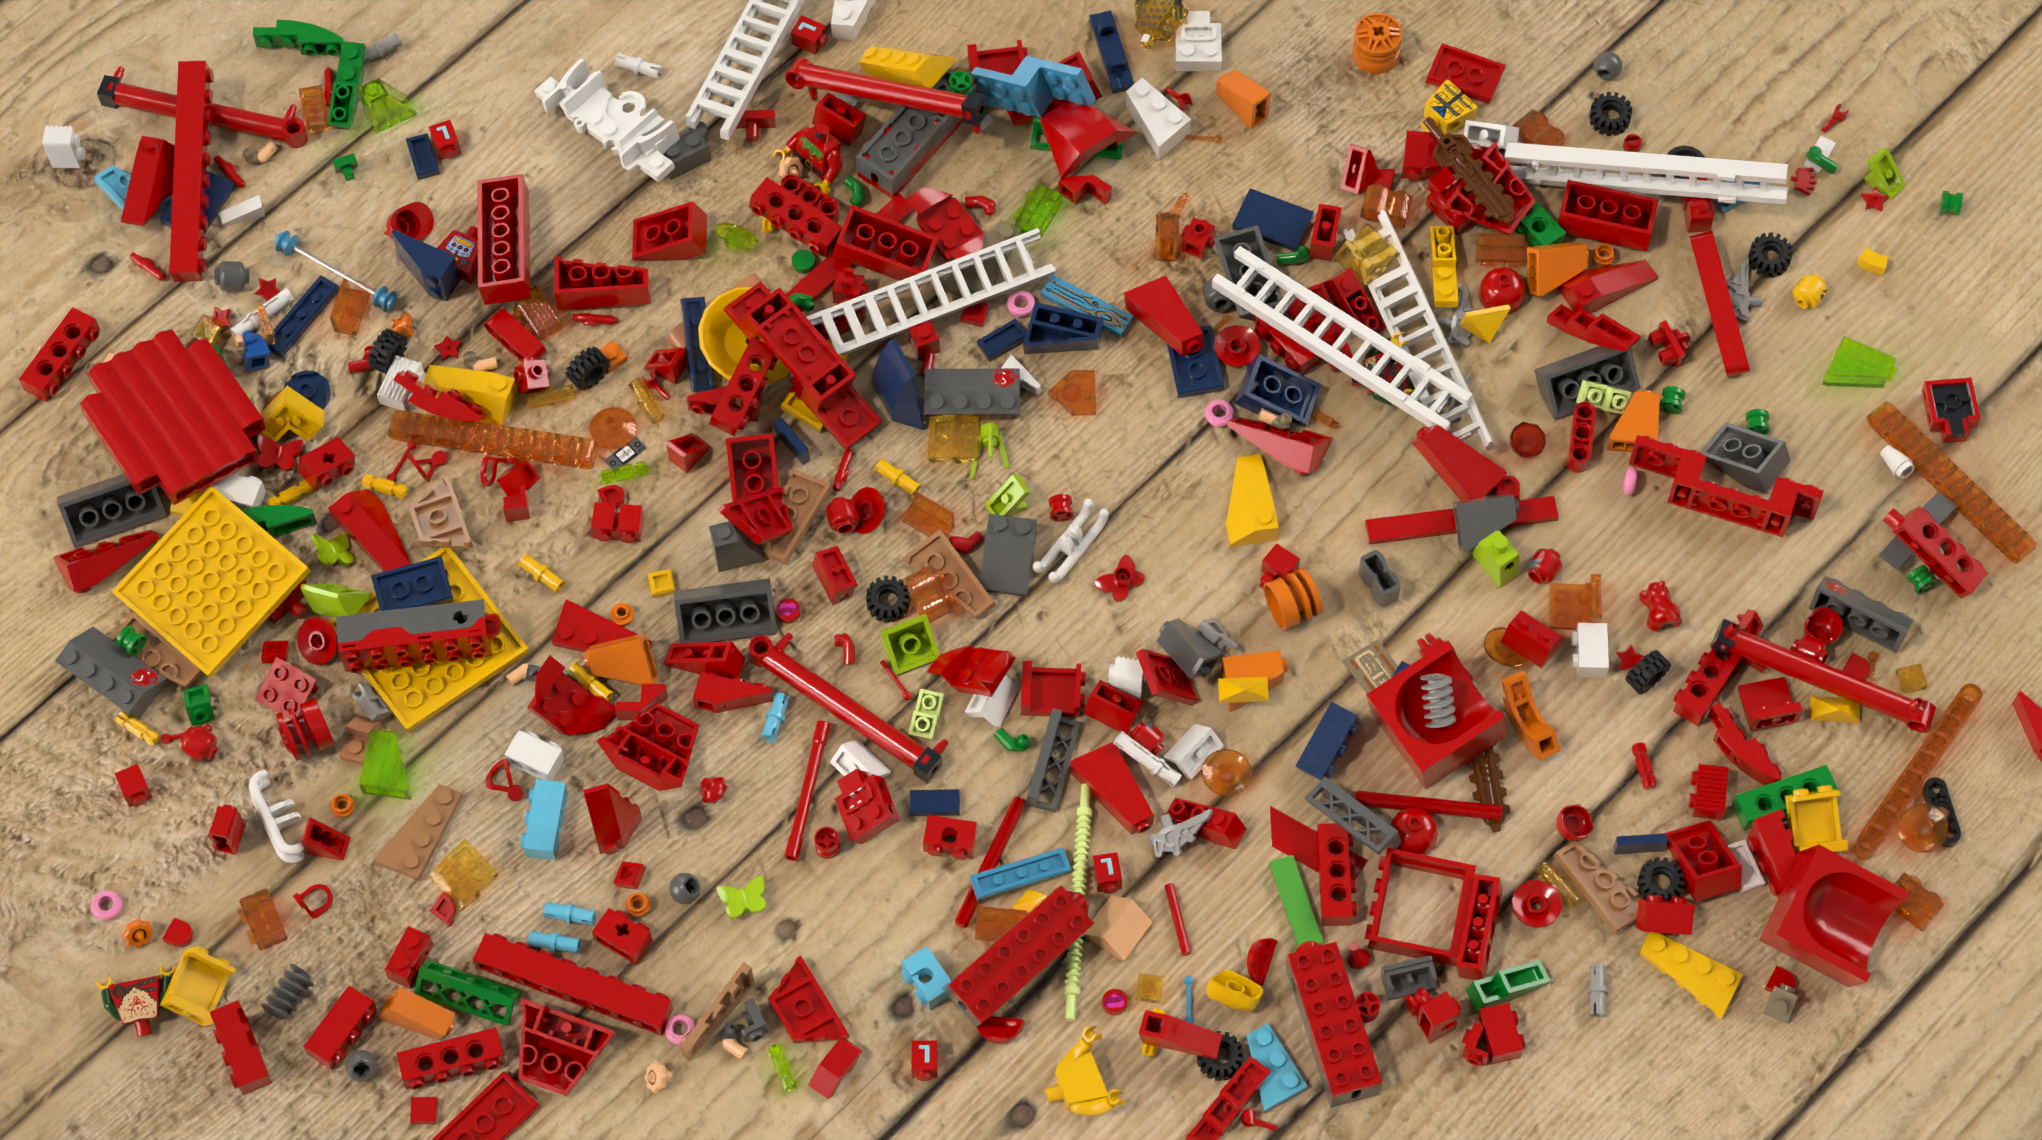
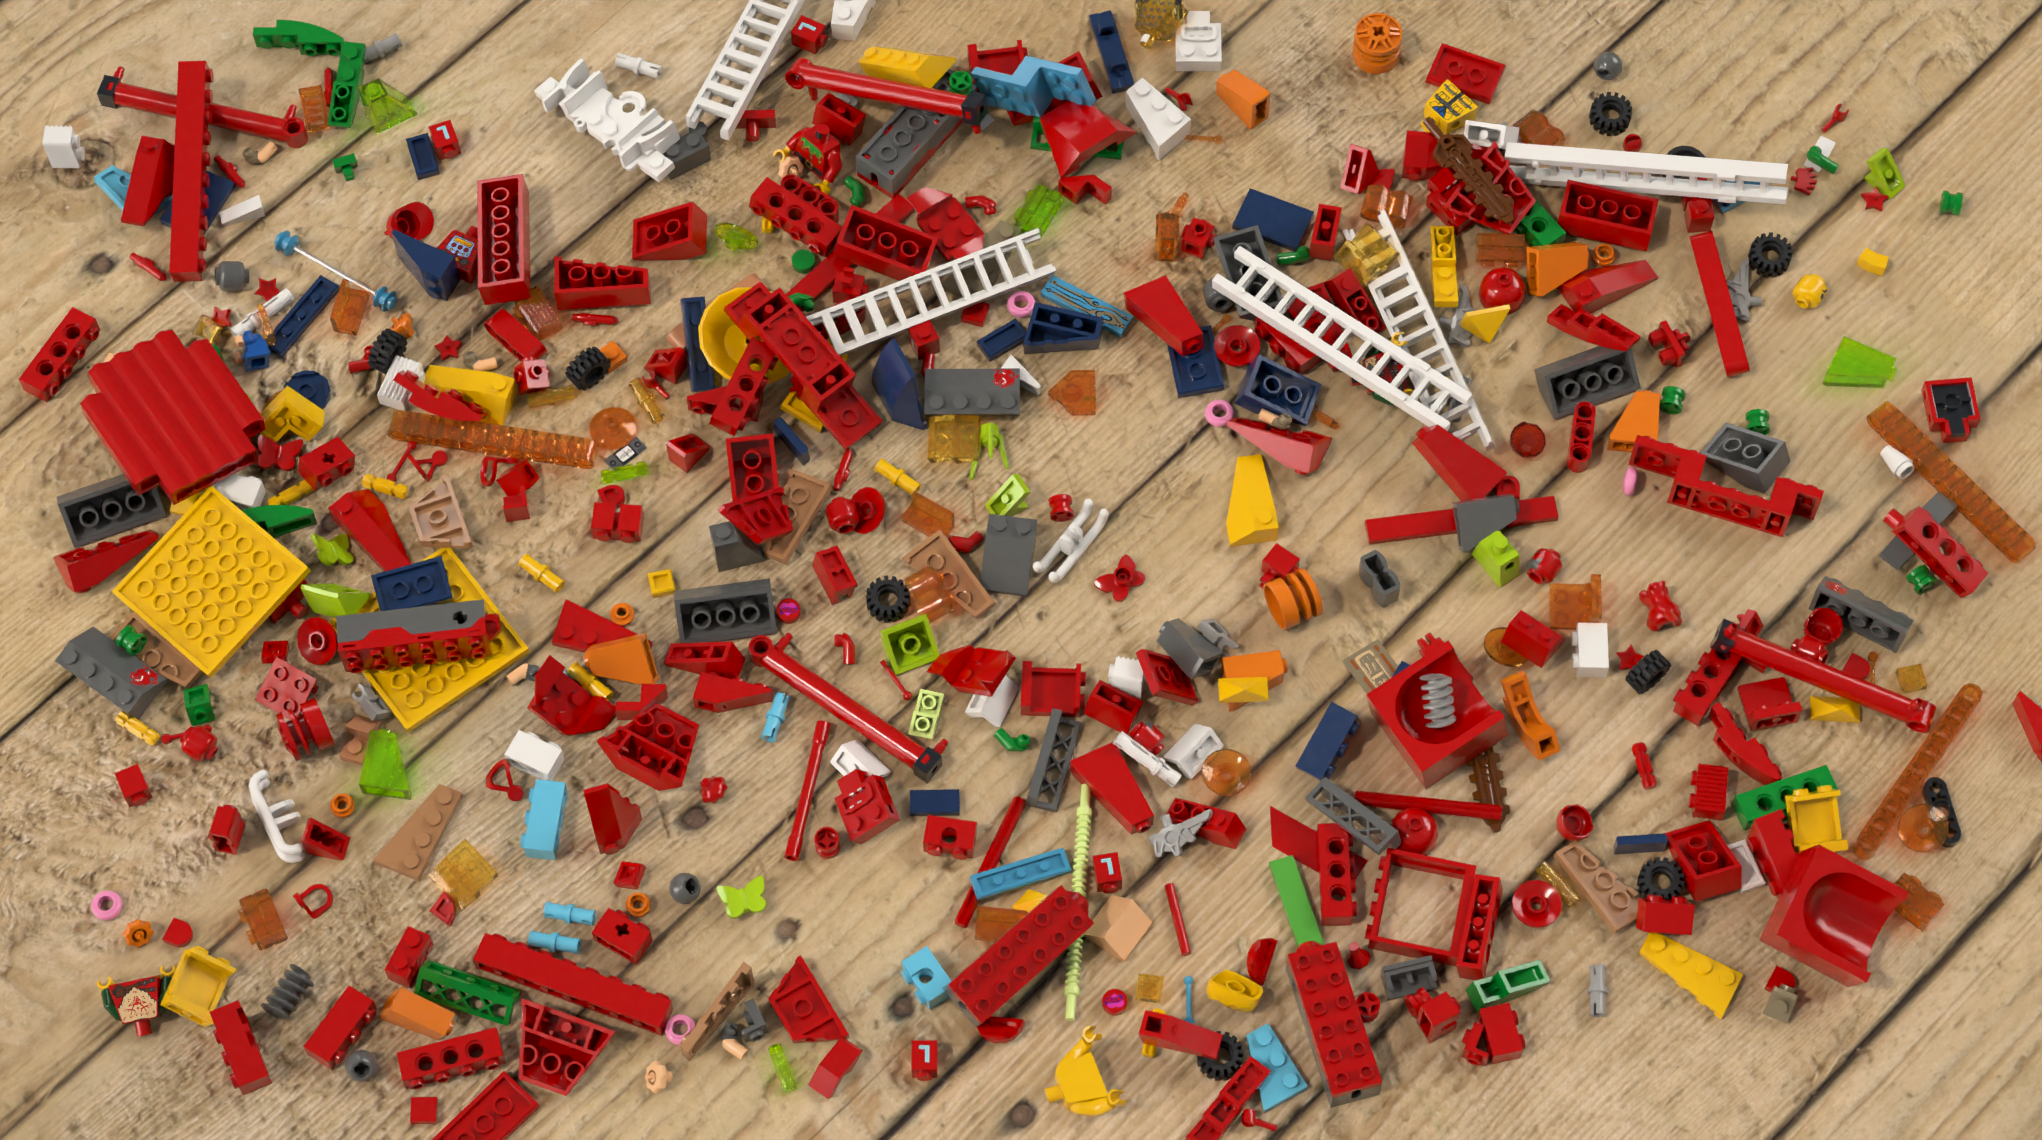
(1604, 396): yellowish green slope -> none

